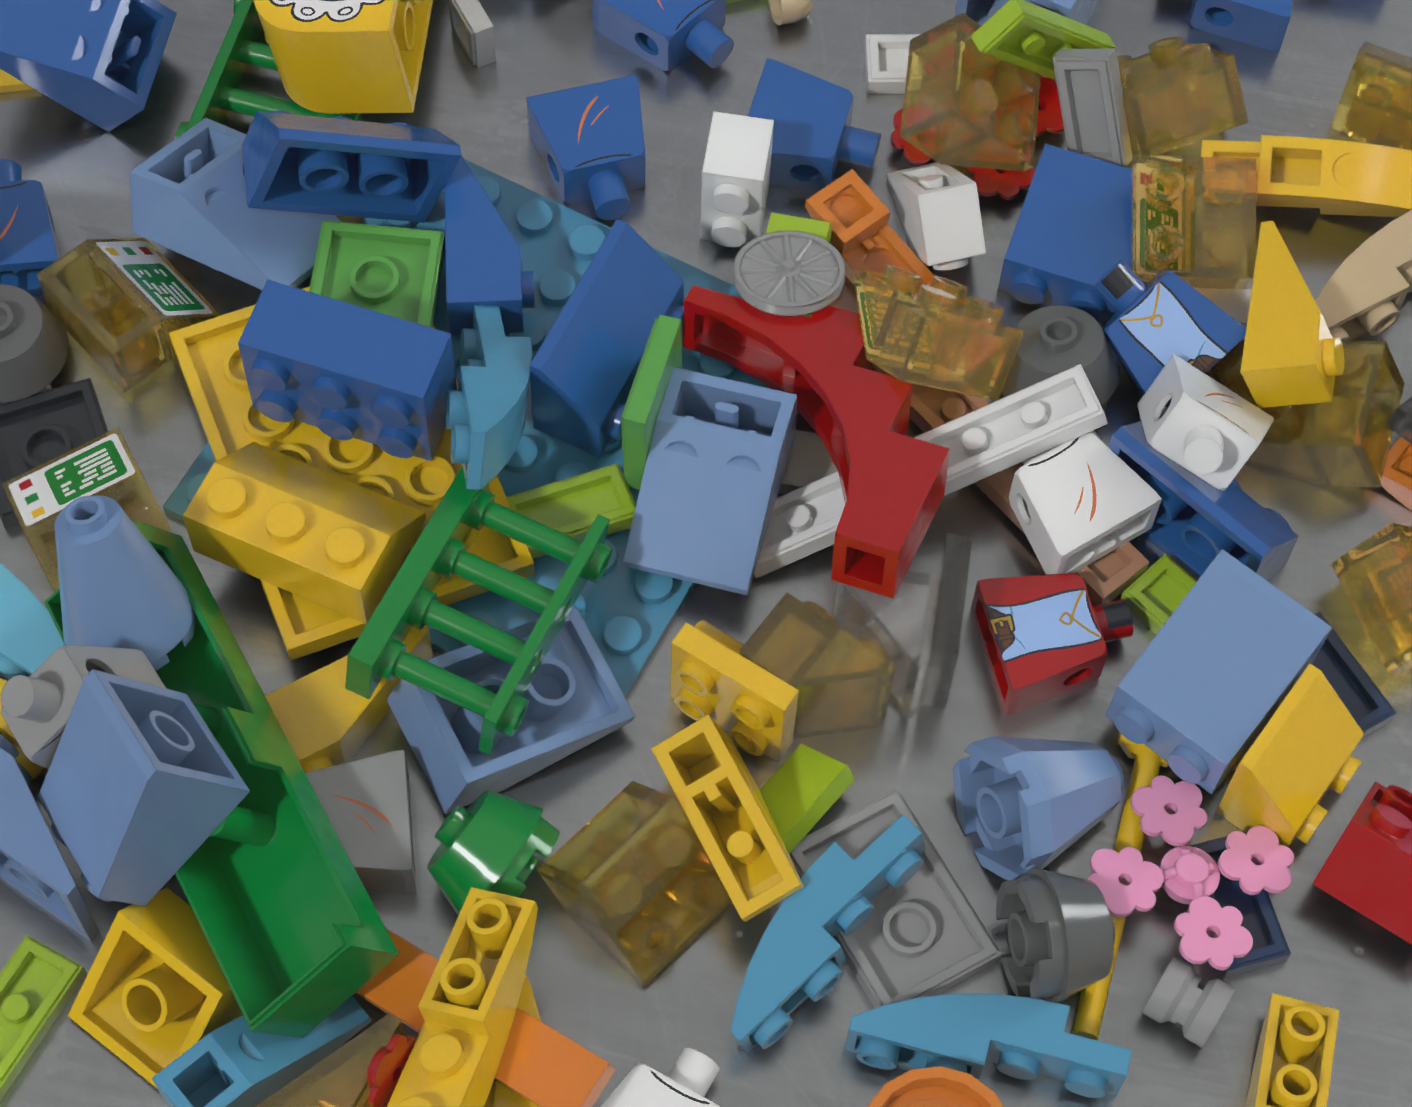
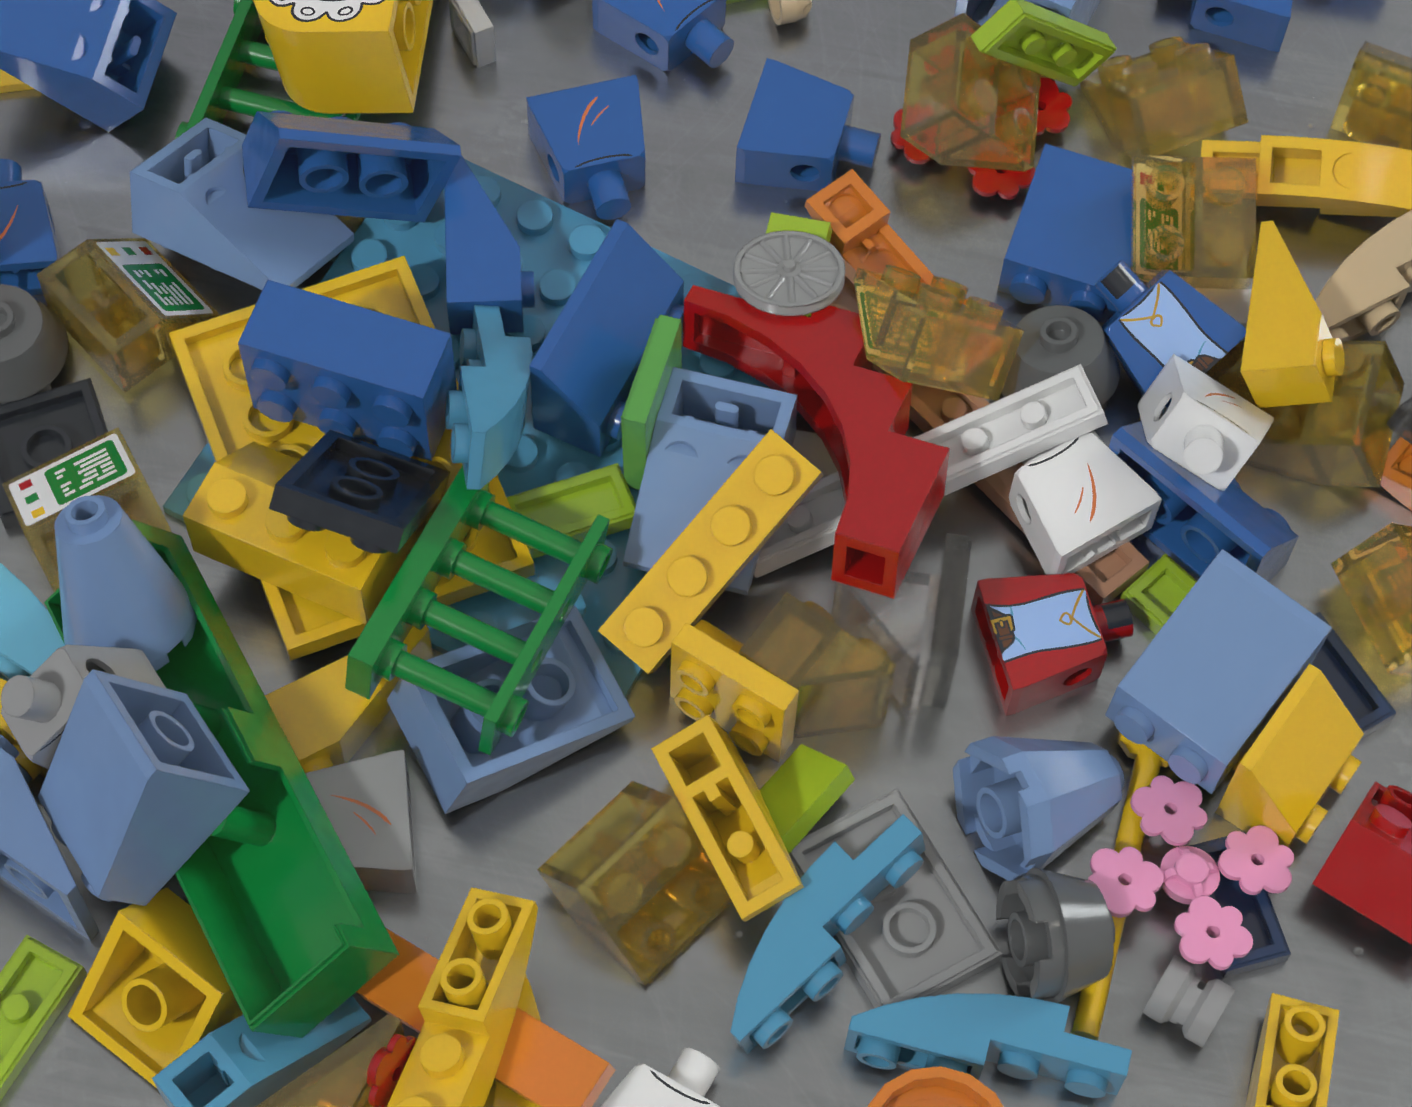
(359, 492): none -> black plate
(380, 268): bright green tile -> none
(490, 847): green cone -> none
(711, 551): none -> yellow brick
(735, 179): white brick -> none
(886, 62): white tile -> none
(938, 214): white slope -> none
(1093, 104): light grey tile -> none

